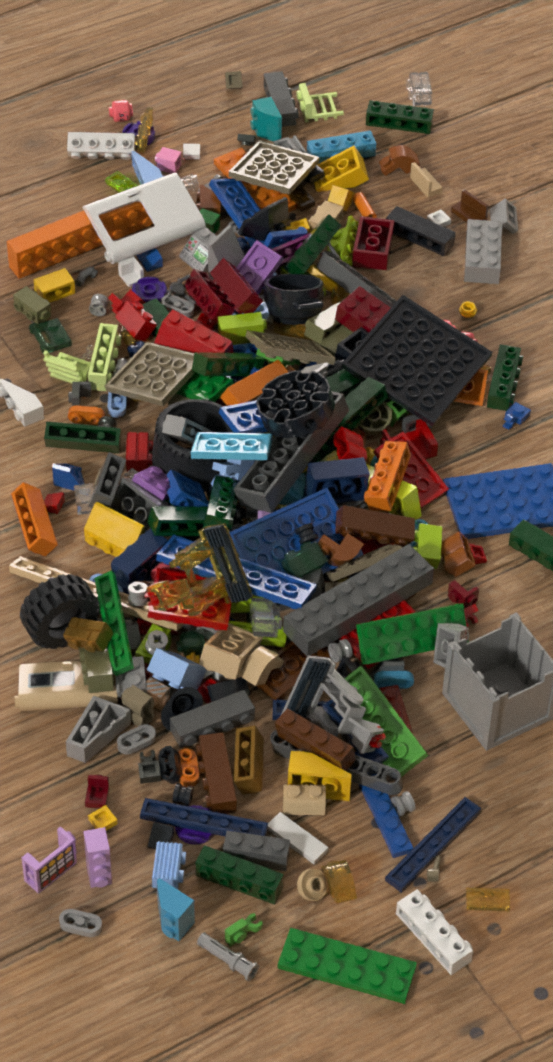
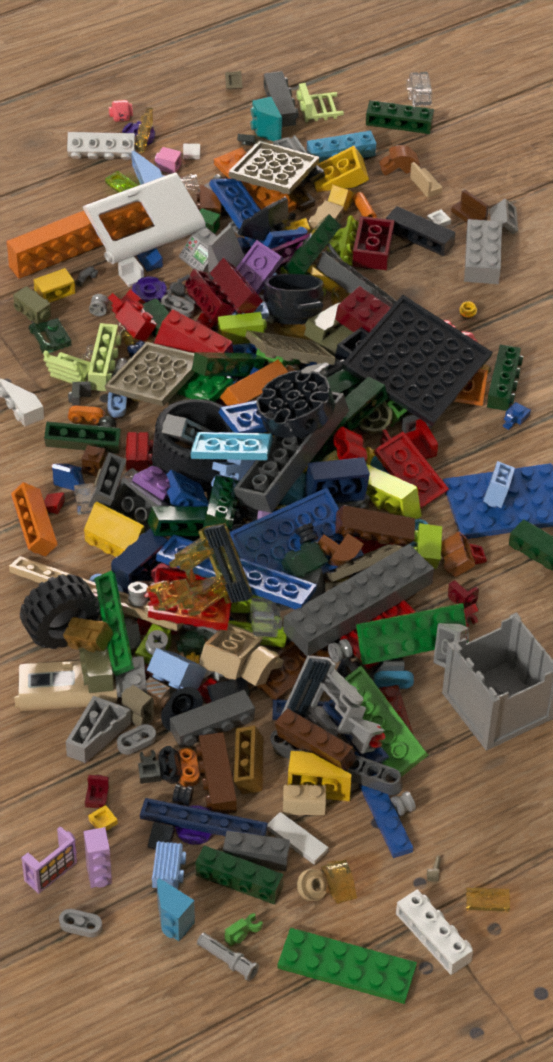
(92, 460): none -> reddish brown brick
(387, 476): orange brick -> none
(432, 844): dark blue tile -> none
(499, 485): none -> light blue slope

